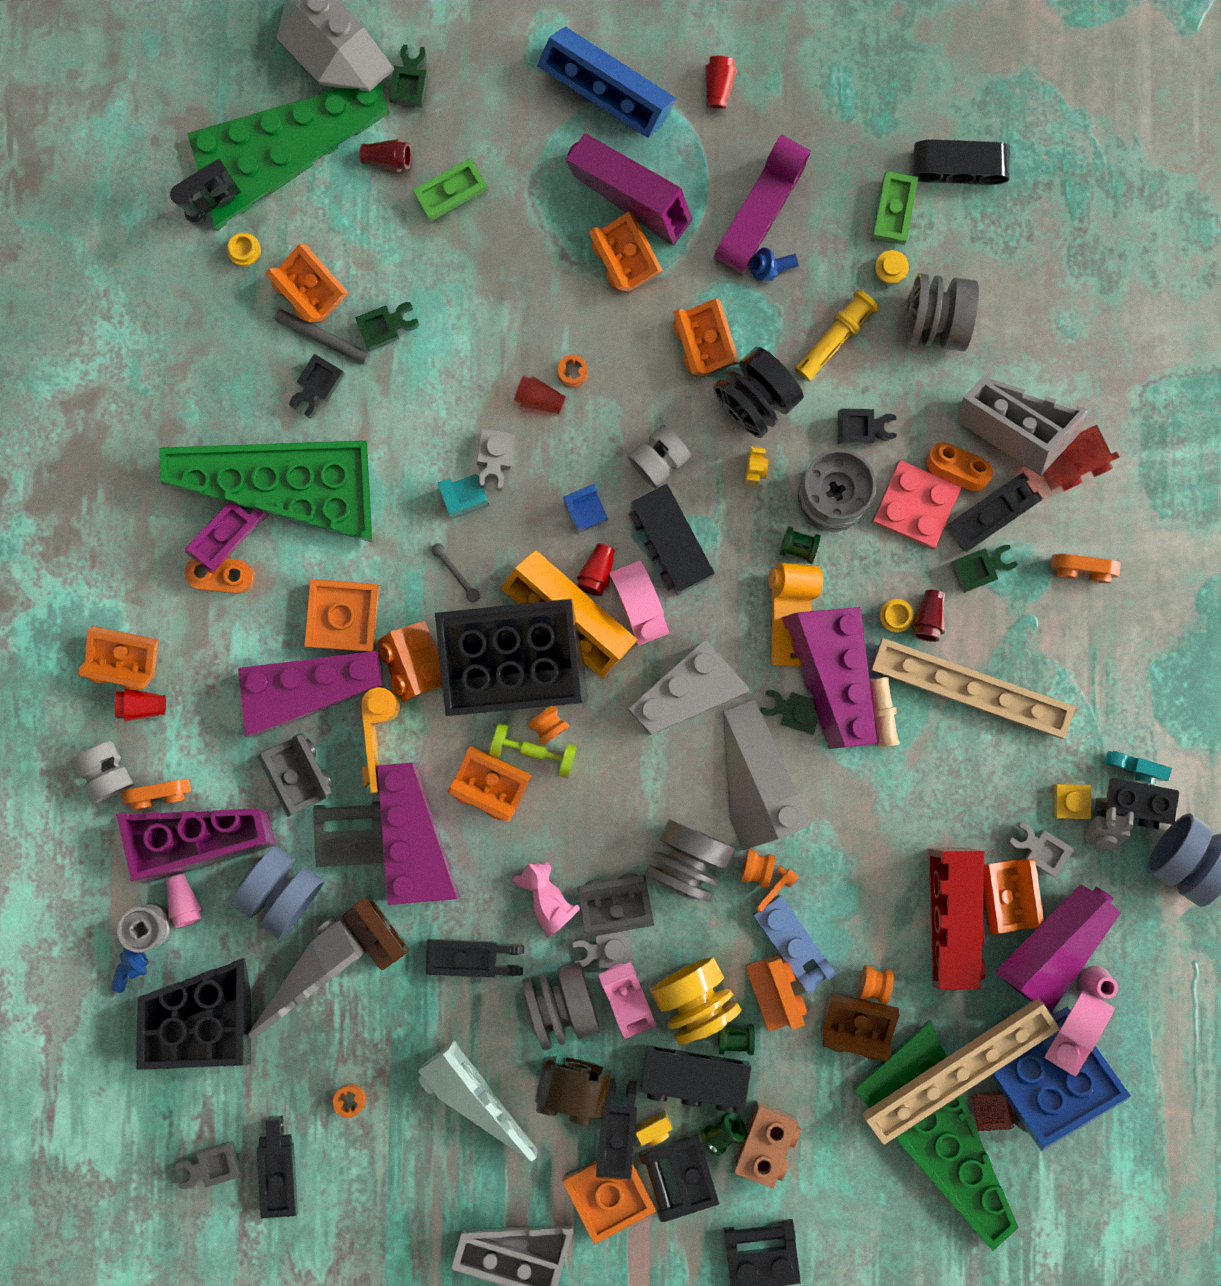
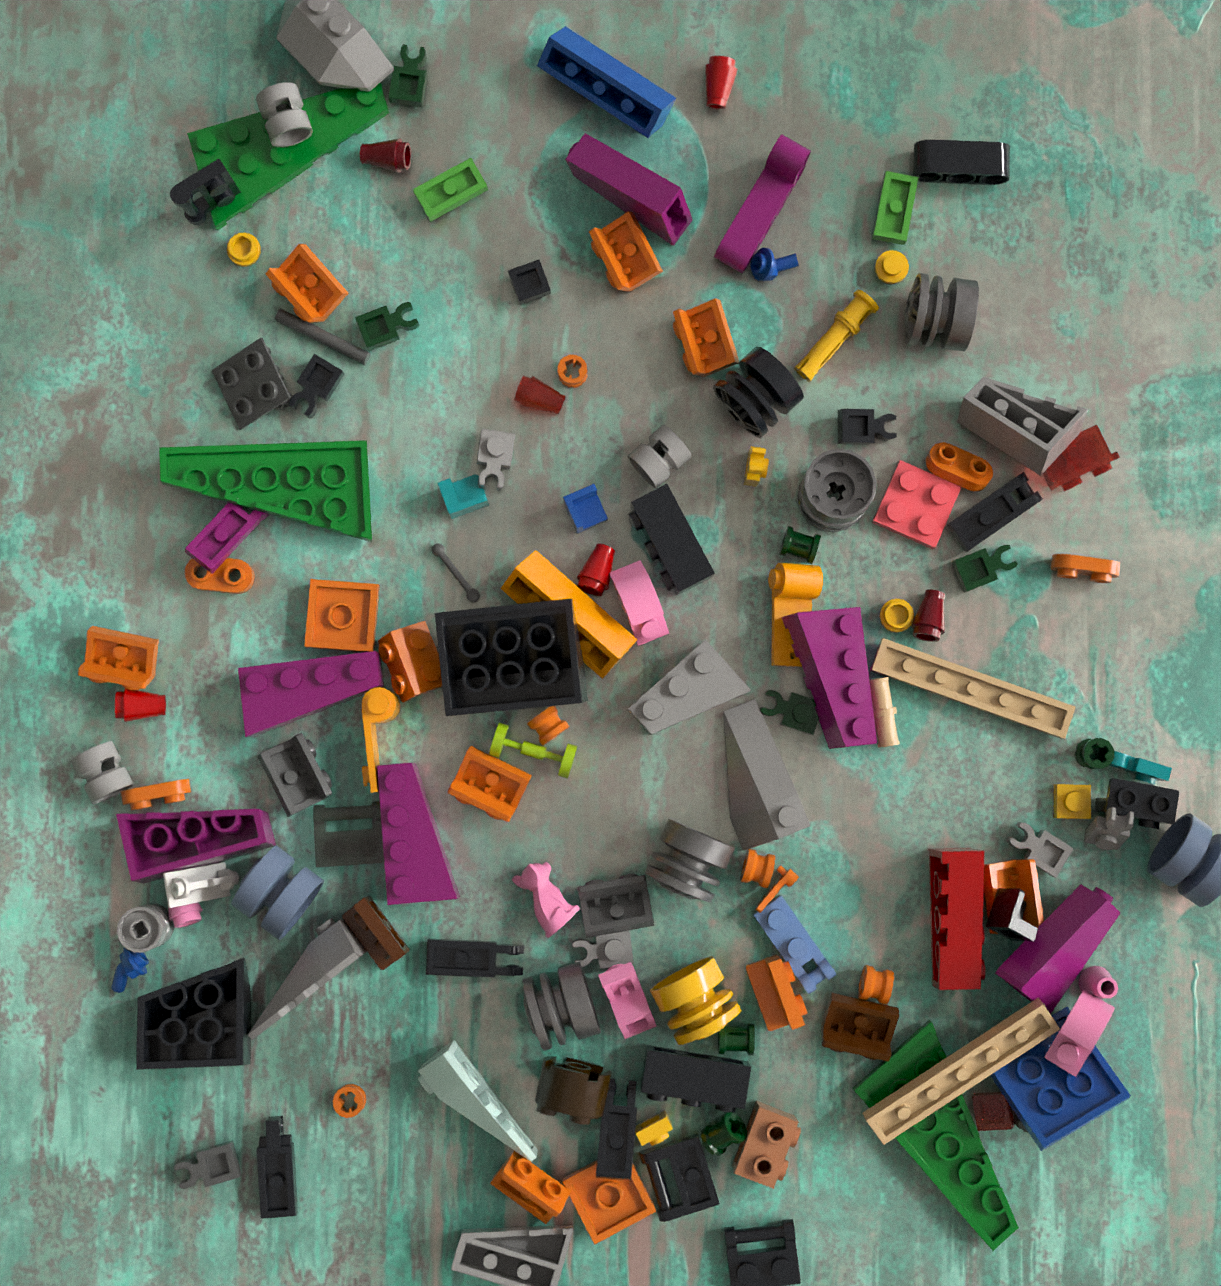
(199, 884): none -> white hinge
(252, 384): none -> dark grey hinge
(282, 108): none -> light grey wheel
(529, 282): none -> black plate
(530, 1187): none -> orange bracket
(1007, 916): none -> panel
(1103, 757): none -> dark green bush

